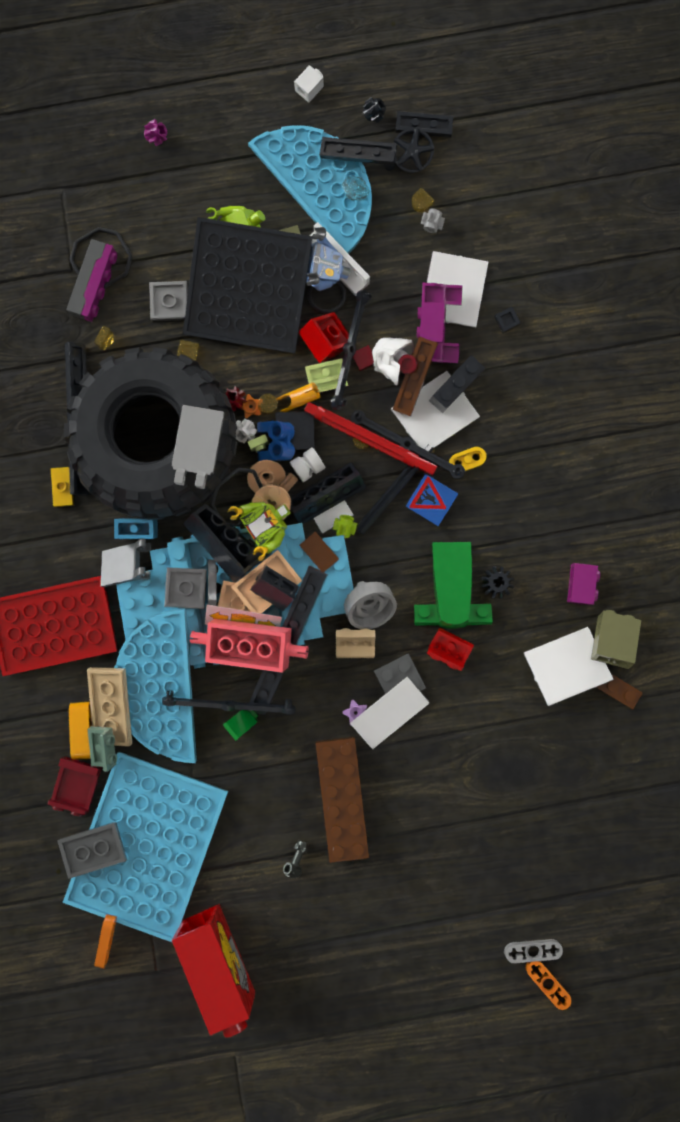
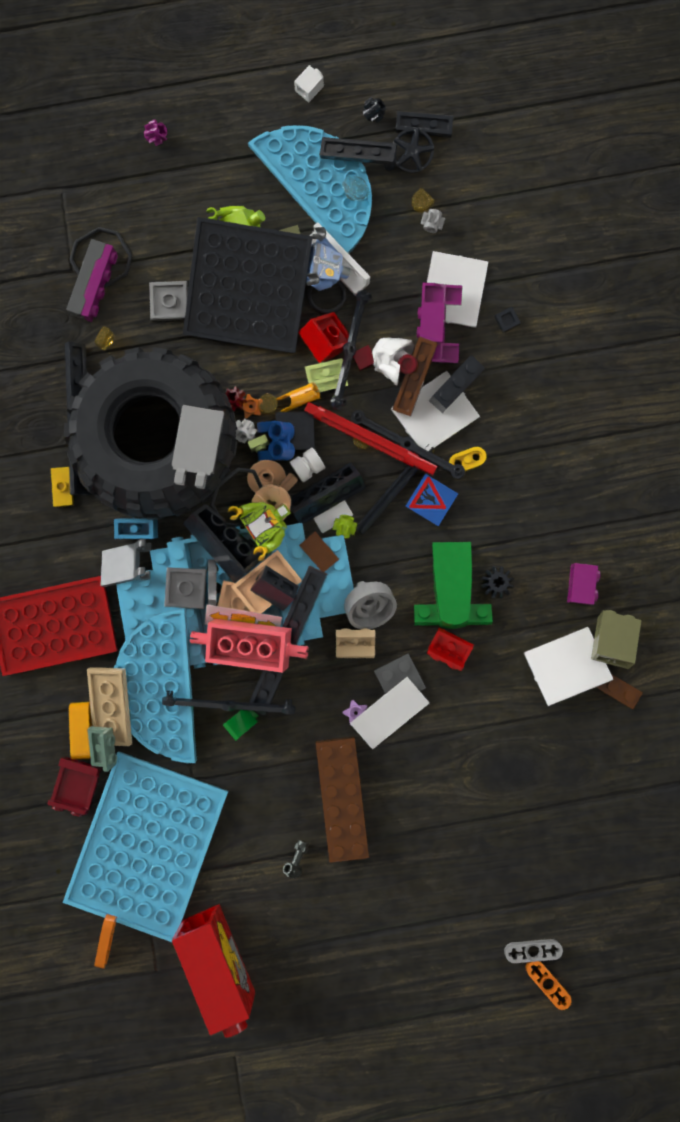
(92, 850): dark grey plate -> none
(189, 349): clear yellow tile -> none

